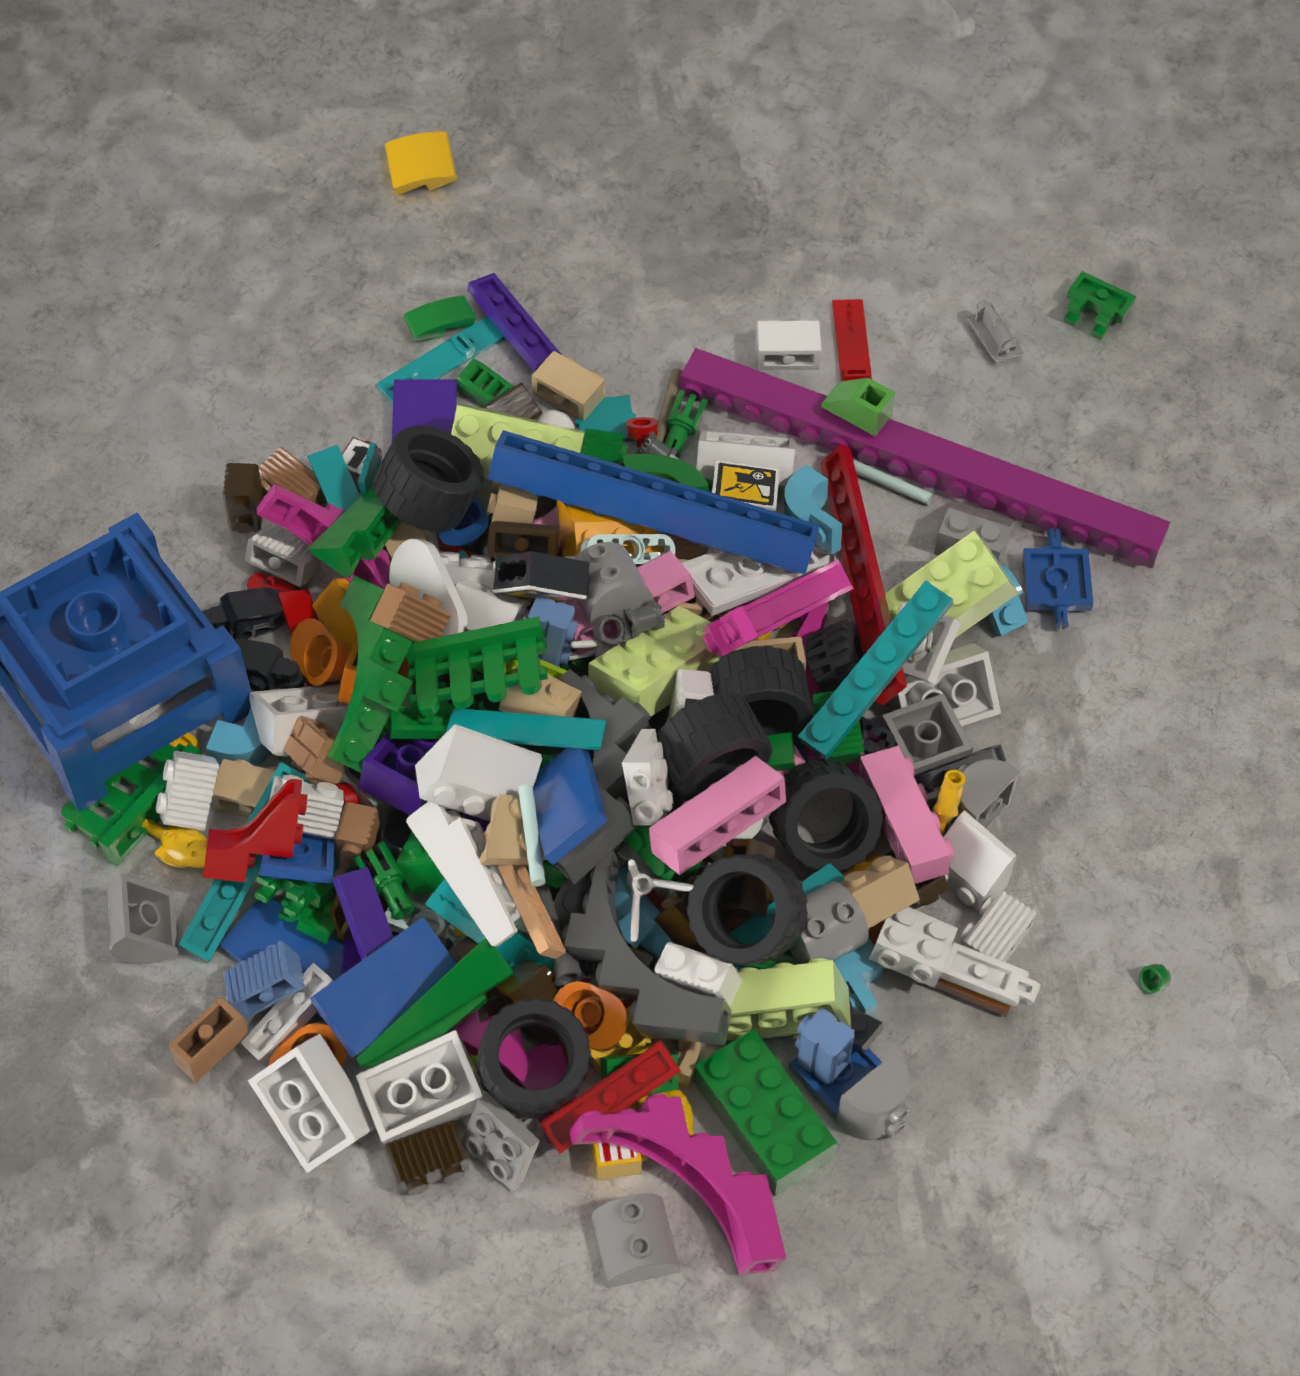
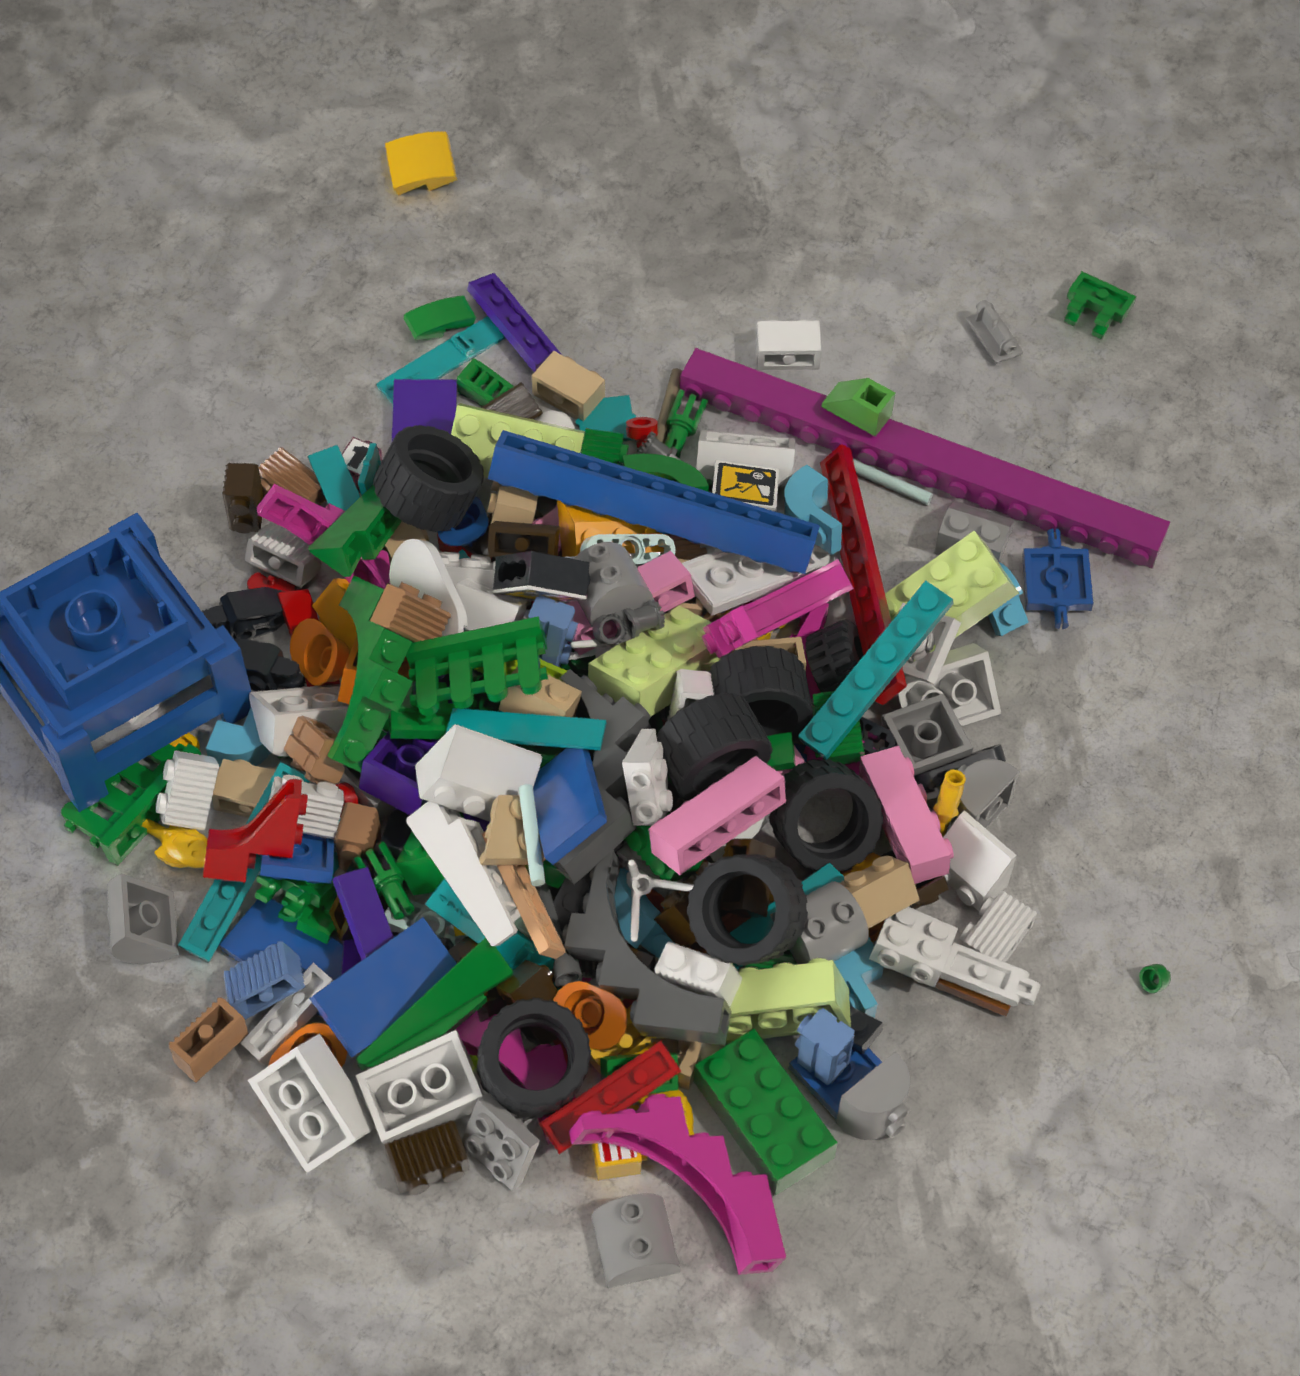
(851, 339): red piece -> none

